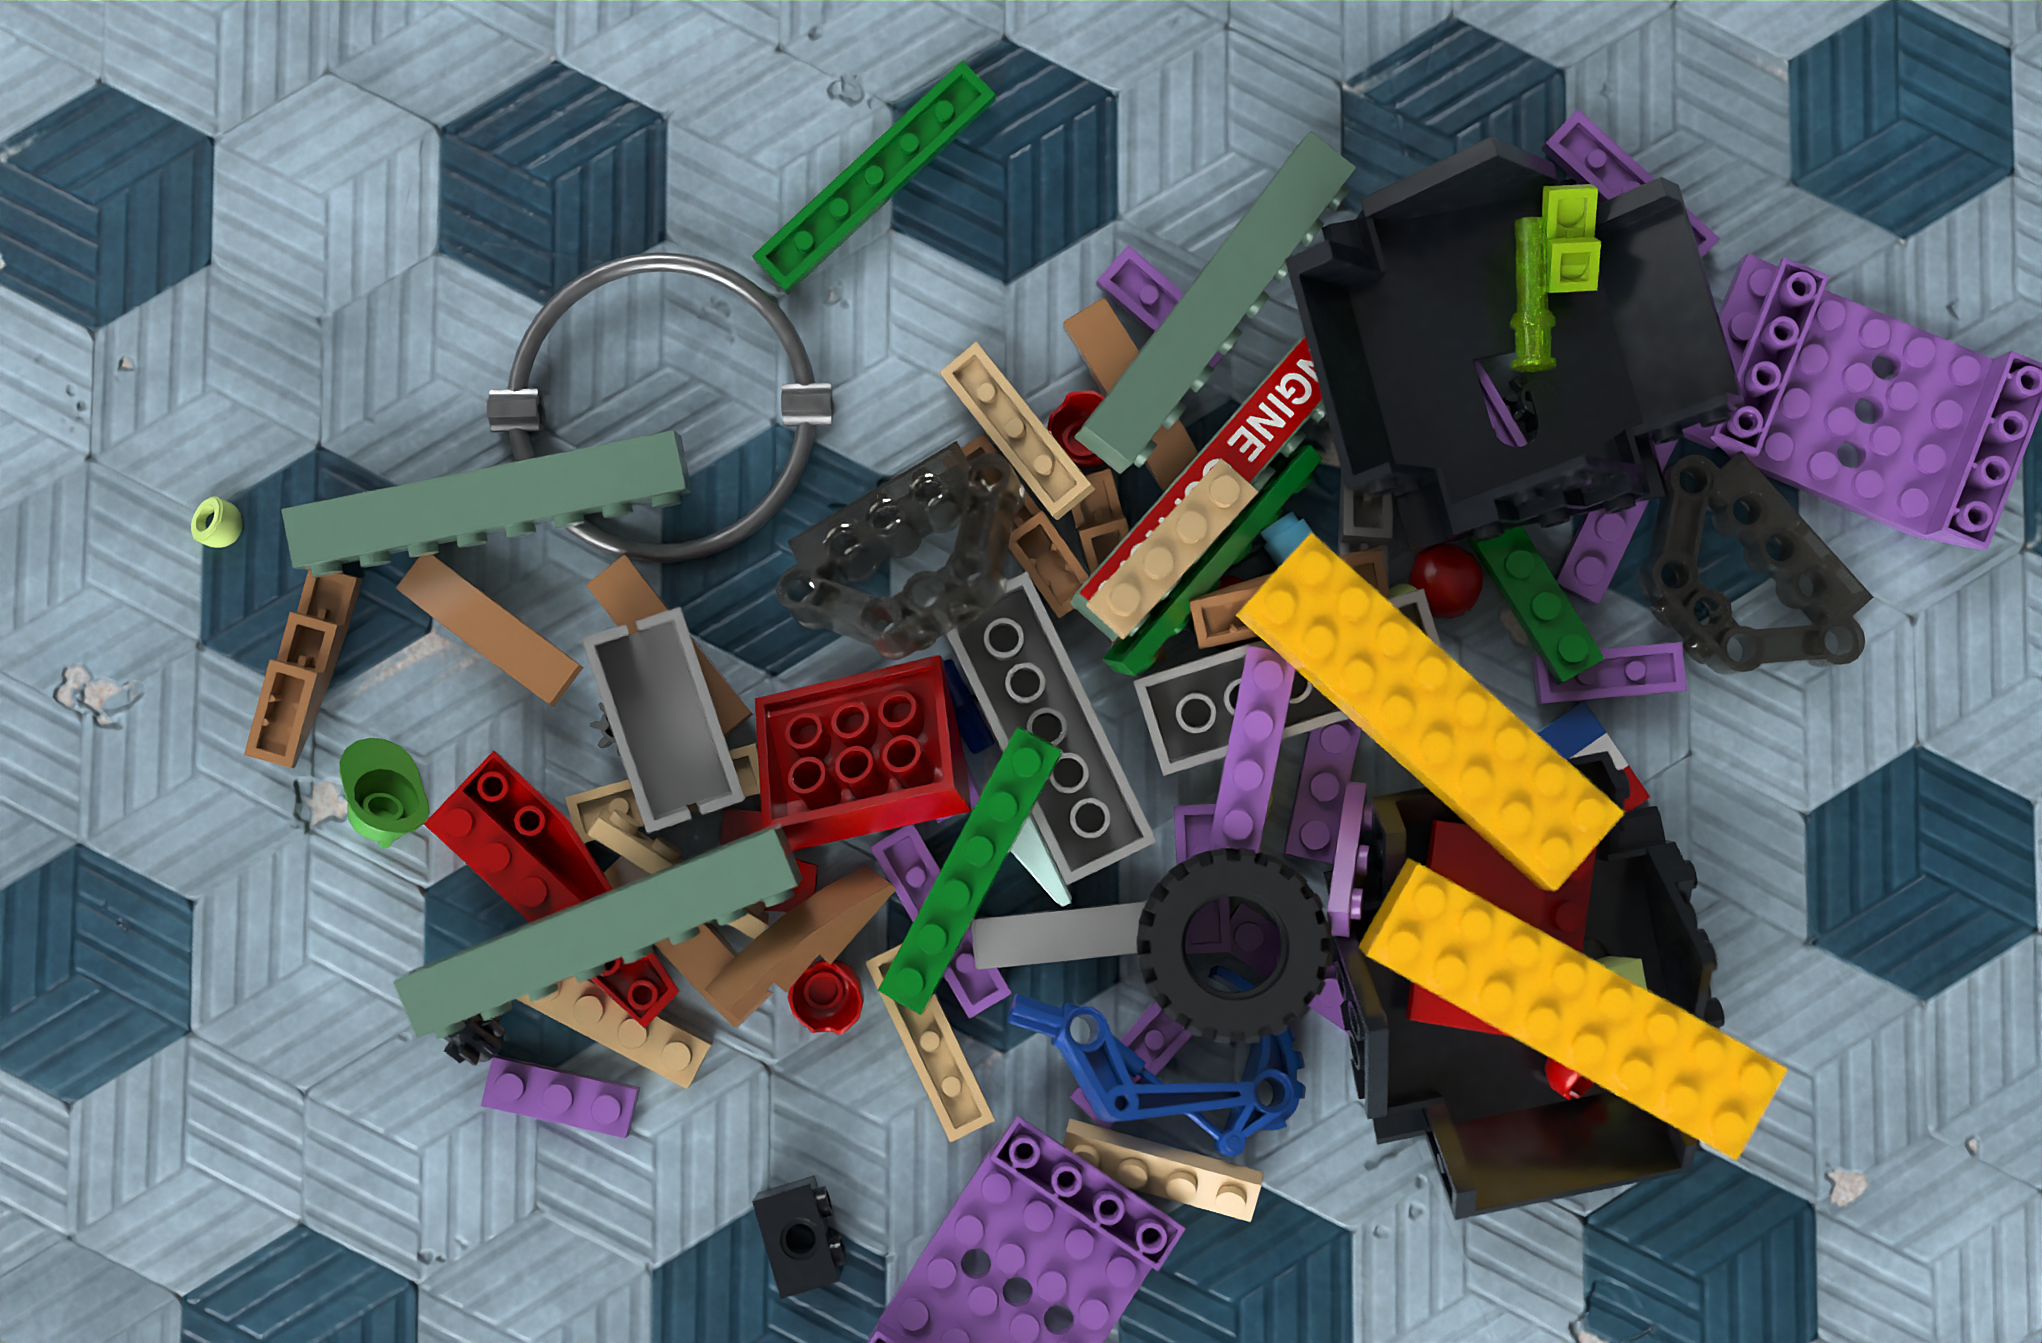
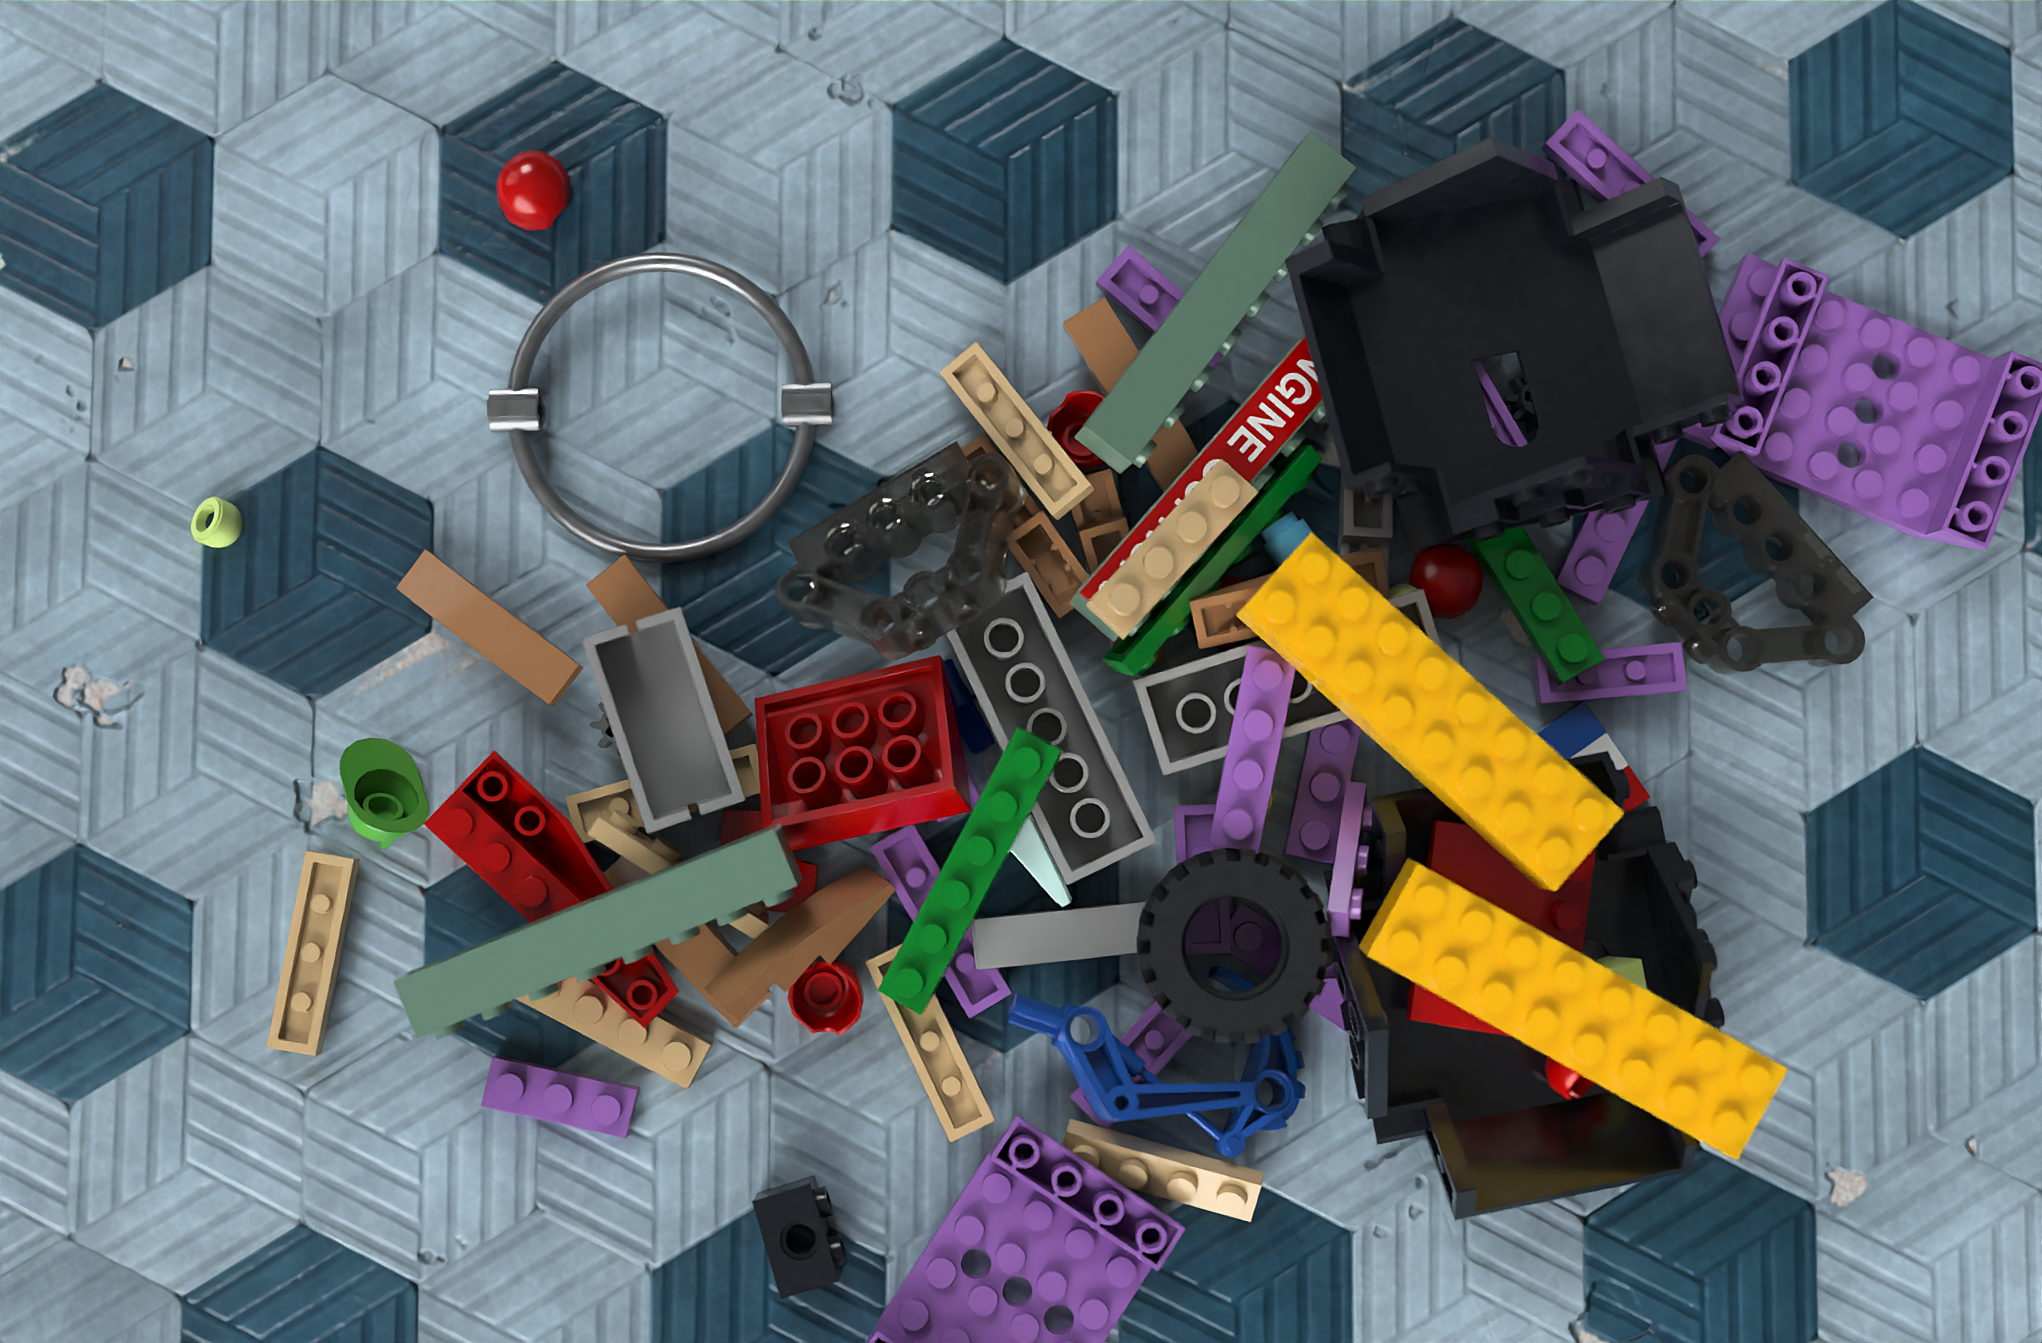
(303, 669): medium nougat slope -> none
(313, 953): none -> tan plate
(476, 1041): black gear -> none
(487, 502): sand green brick -> none
(533, 189): none -> red hair
(874, 177): green plate -> none
(1532, 320): clear neon green pin -> none
(1571, 243): lime slope -> none

